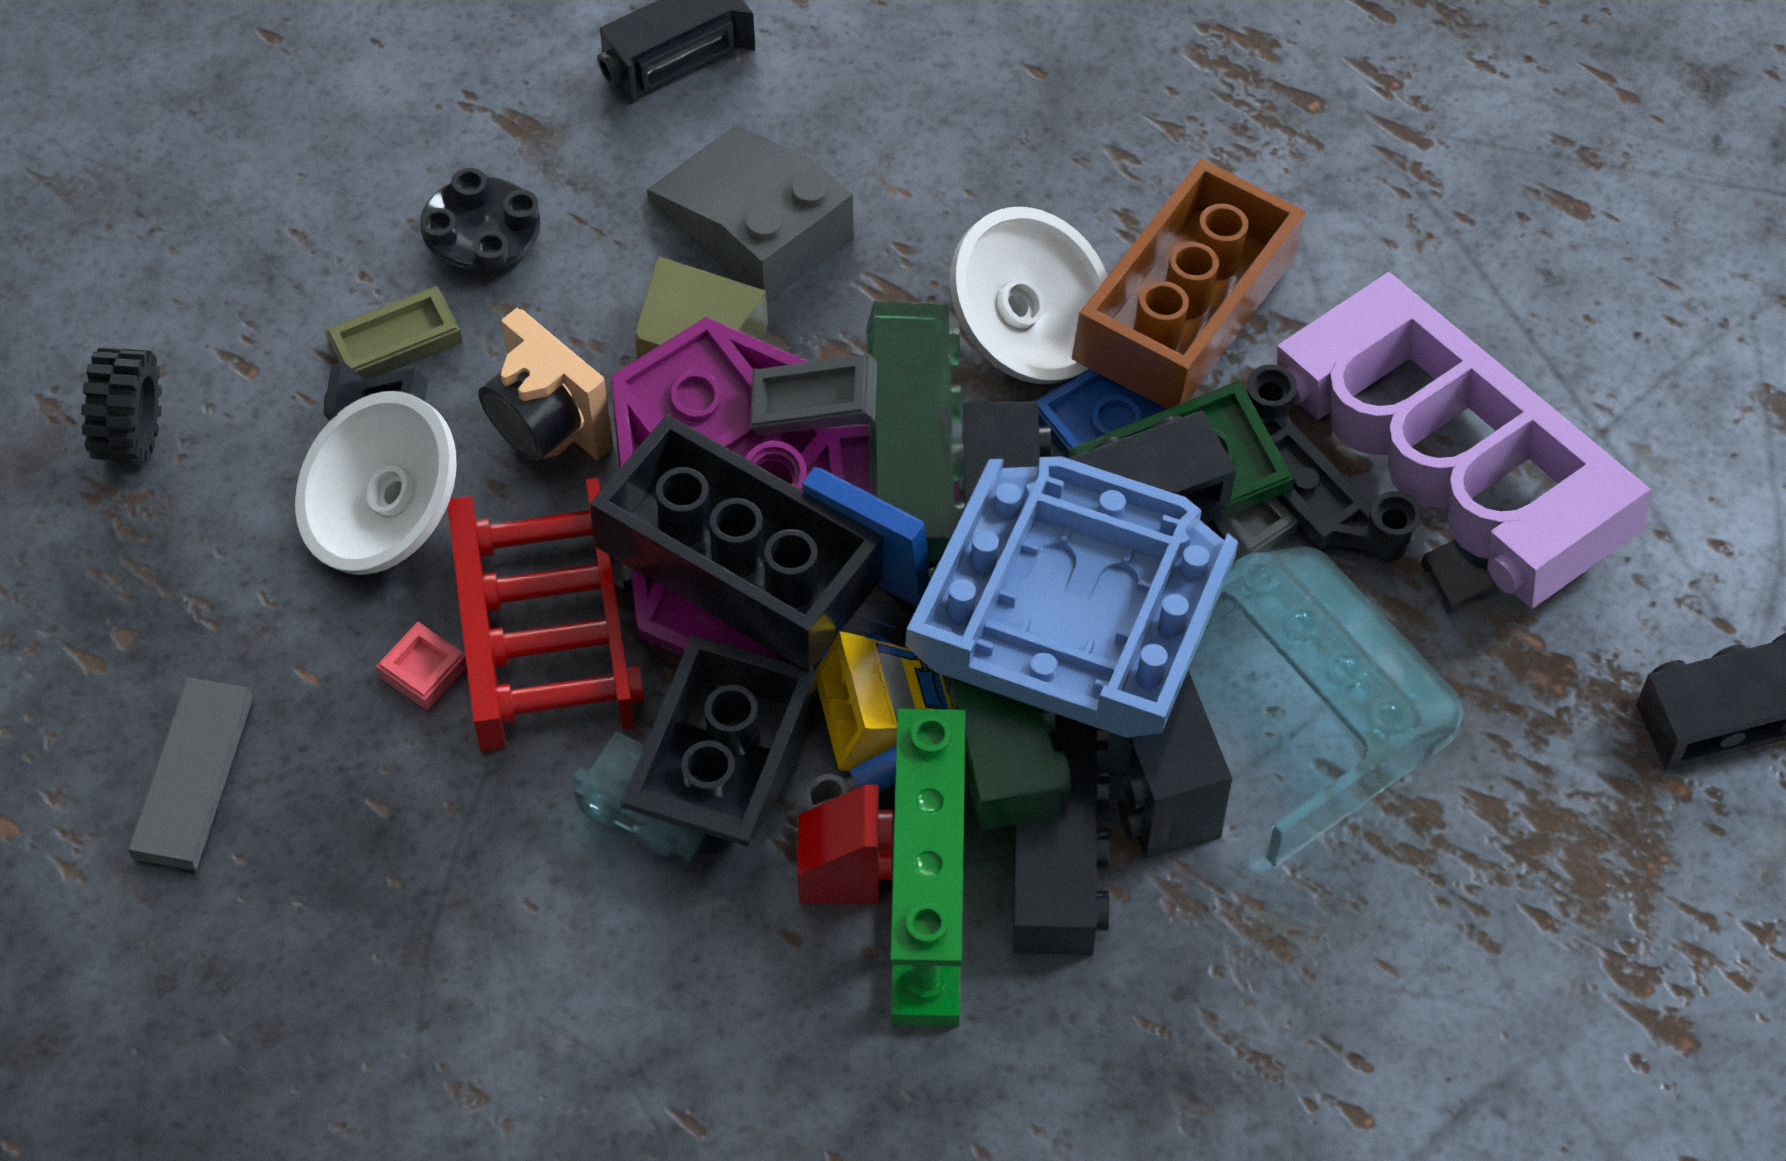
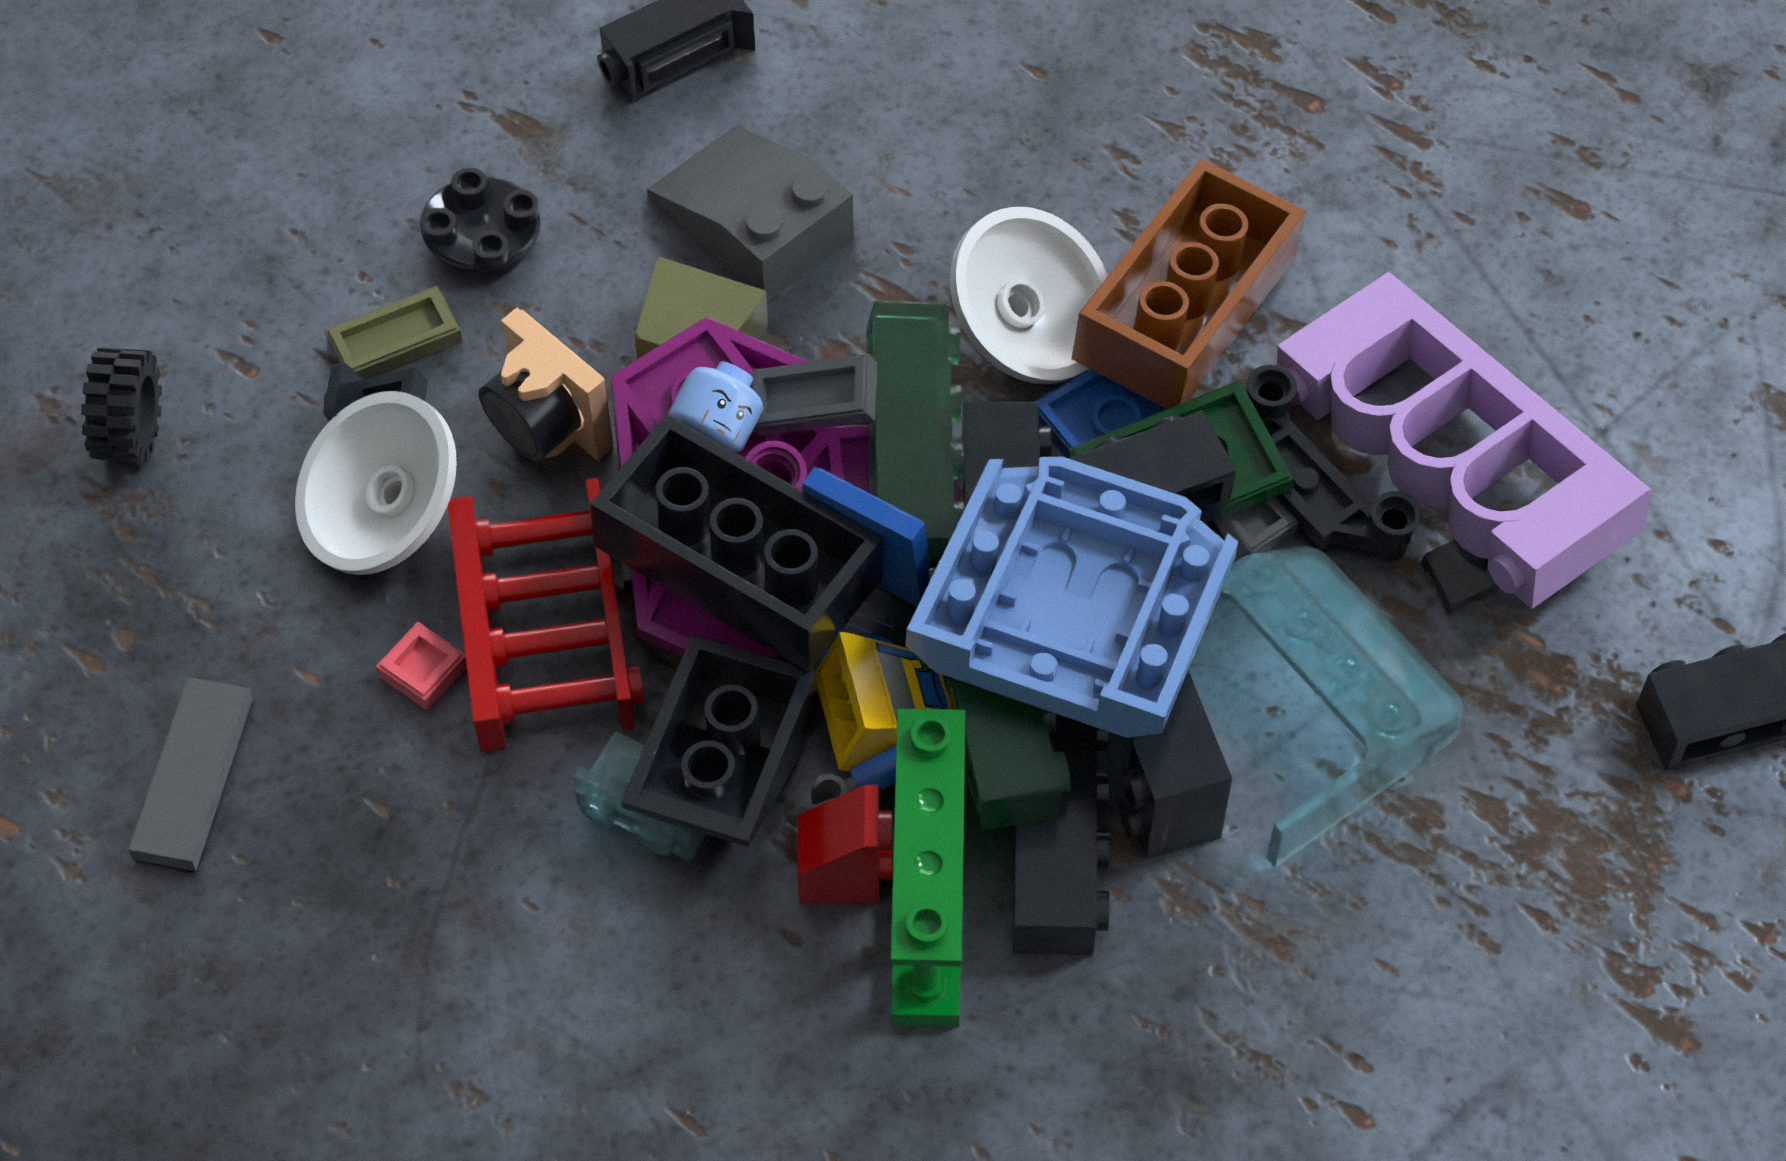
(719, 404): none -> light blue head

